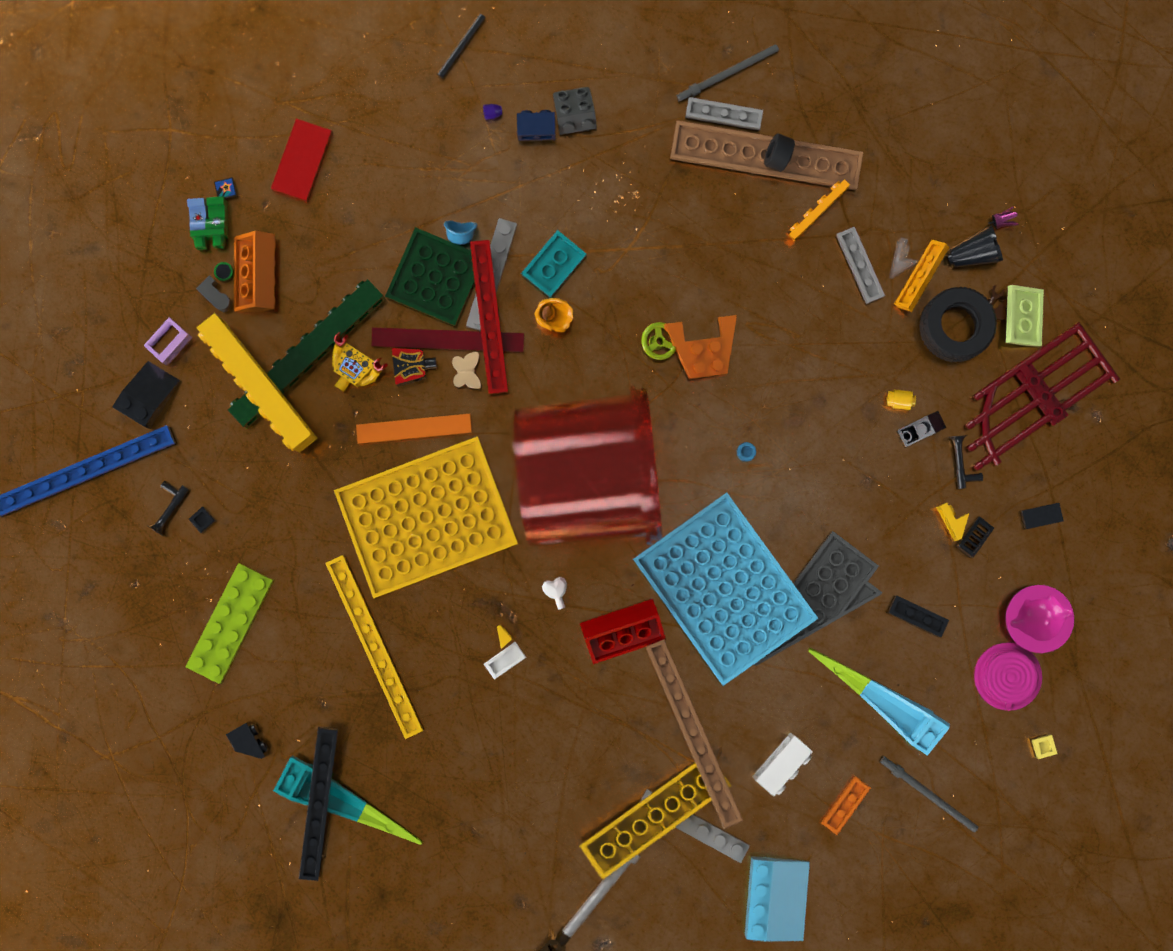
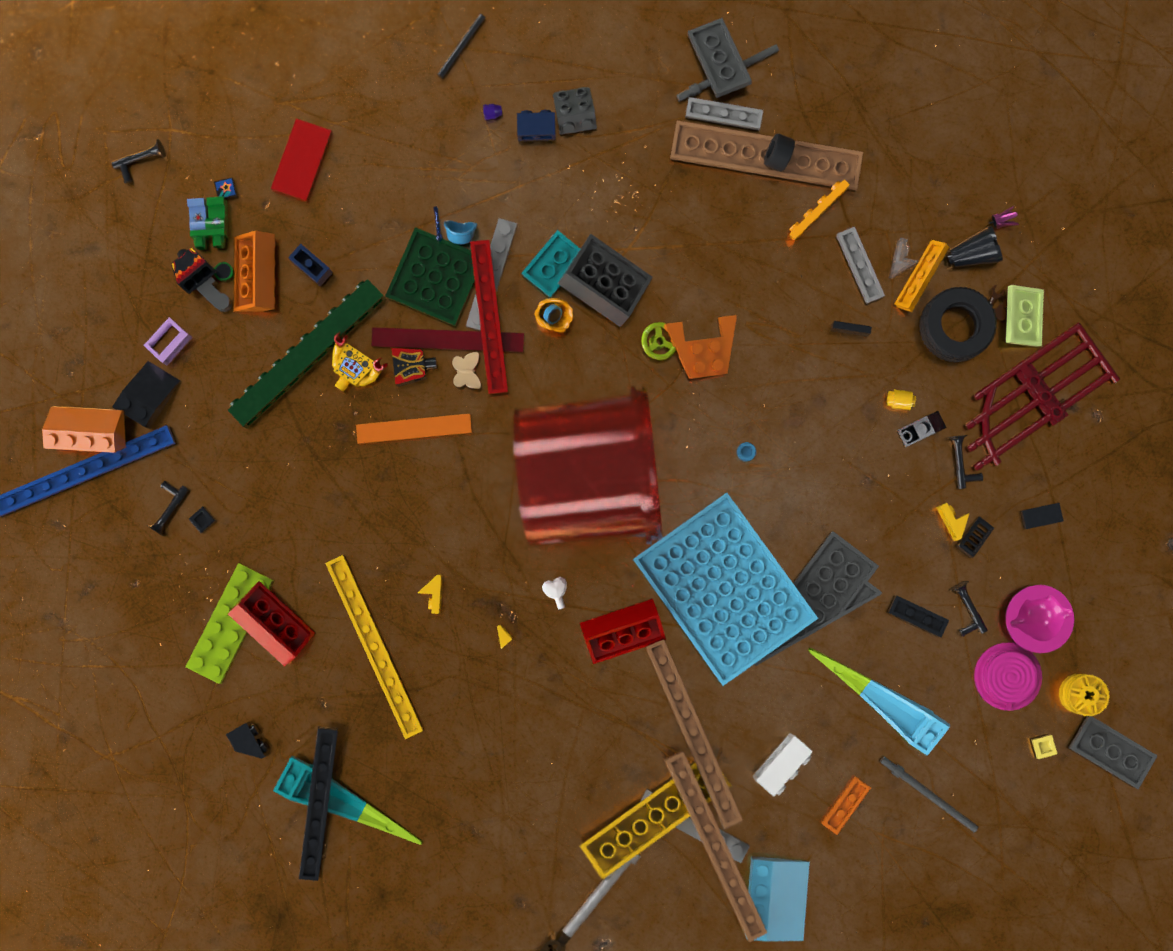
(84, 429): none -> orange slope
(122, 163): none -> black piece
(191, 270): none -> black torso
(256, 382): yellow brick -> none
(271, 623): none -> red slope
(310, 265): none -> dark blue brick
(425, 517): yellow plate -> none
(435, 588): none -> yellow slope
(439, 237): none -> clear blue hinge
(504, 660): white tile -> none
(552, 314): none -> tile
(605, 280): none -> dark grey slope
(715, 846): none -> medium nougat plate
(719, 57): none -> dark grey plate
(850, 328): none -> black tile
(978, 622): none -> black piece
(1074, 690): none -> yellow wheel
(1113, 752): none -> dark grey plate

